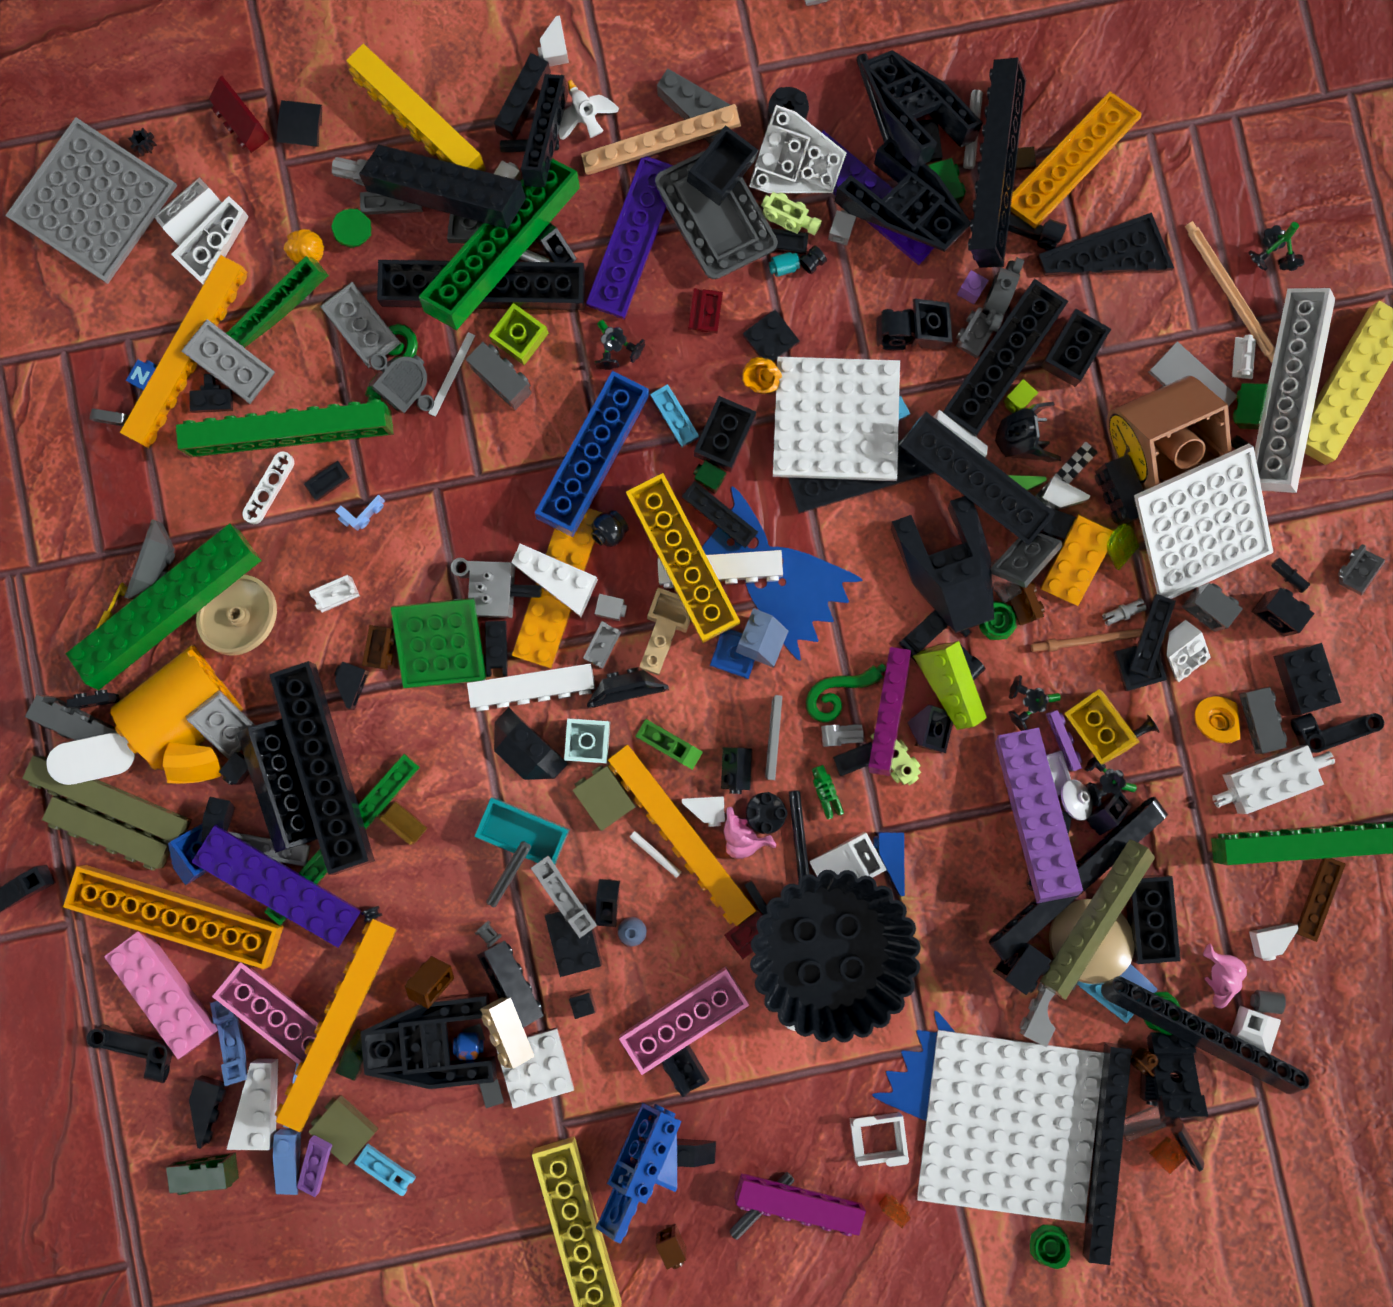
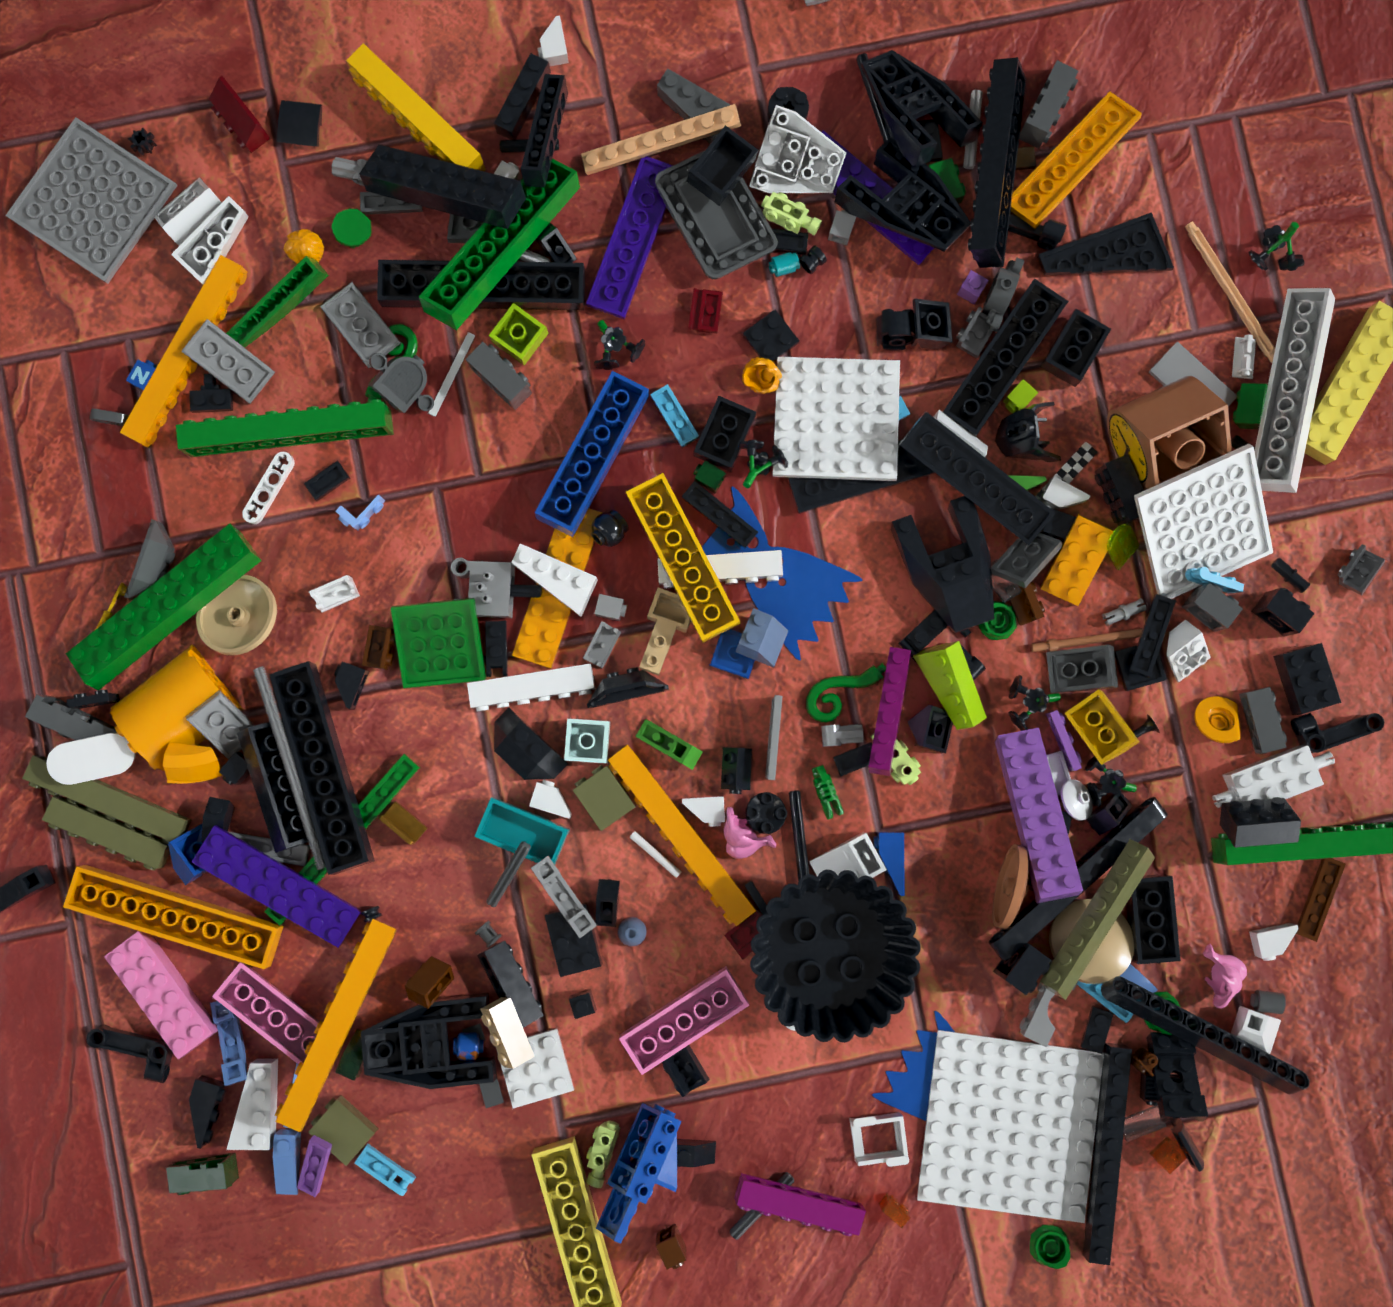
(289, 764): none -> light grey axle
(549, 799): none -> white slope
(584, 110): white animal -> none
(601, 1152): none -> yellowish green brick
(760, 462): none -> black plant
(1010, 887): none -> nougat dish
(1048, 104): none -> dark grey wedge
(1082, 669): none -> dark grey slope
(1096, 1030): none -> black plate
(1203, 576): none -> medium azure plate
(1260, 822): none -> black brick

